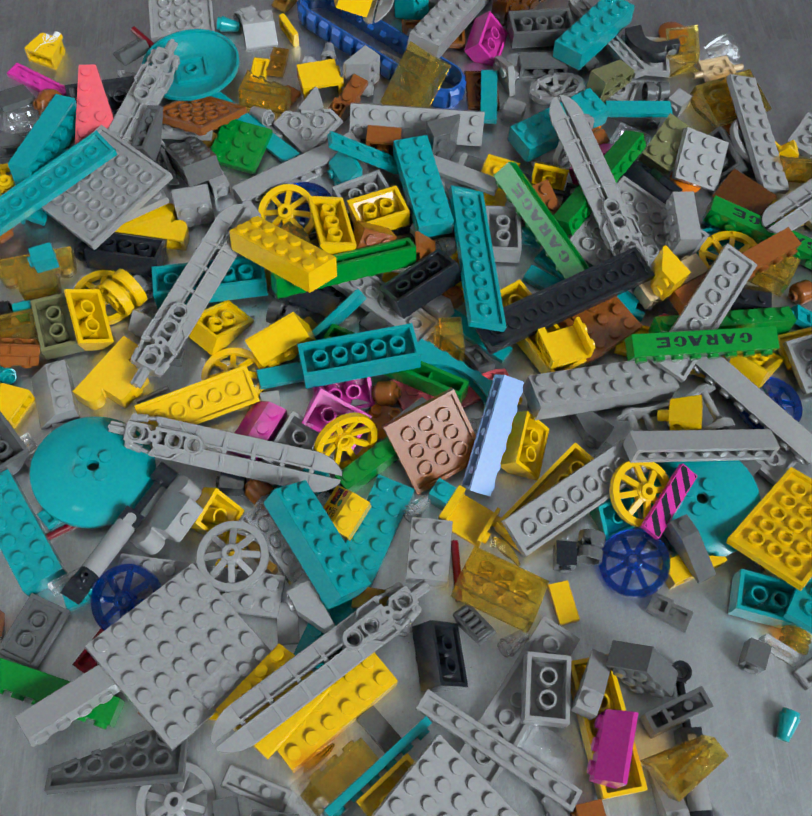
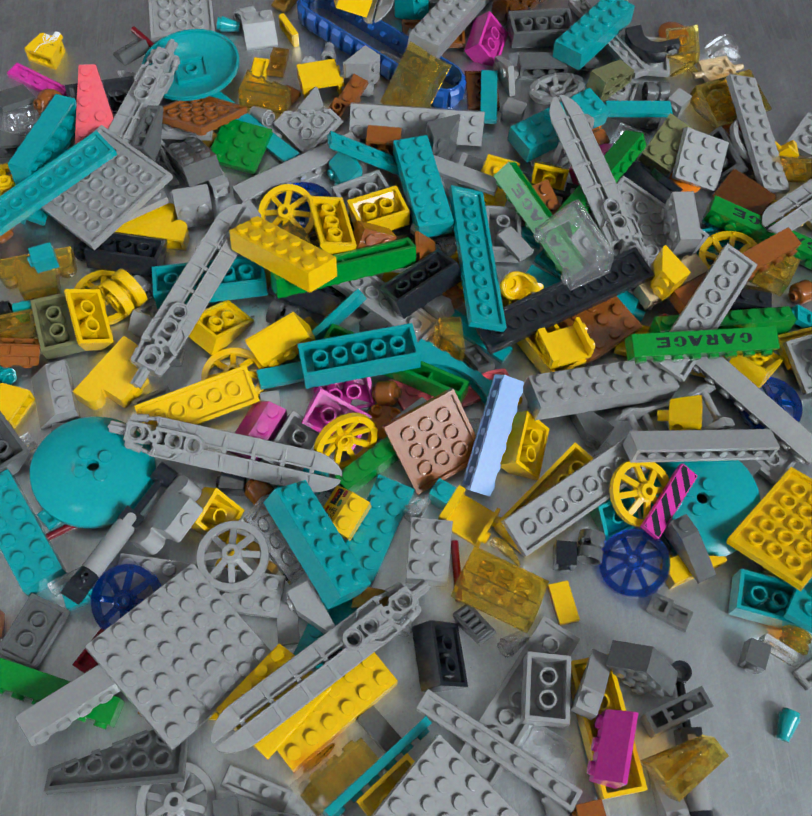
(515, 244): none -> light grey tile
(519, 285): none -> yellow hair
(576, 245): none -> clear windscreen

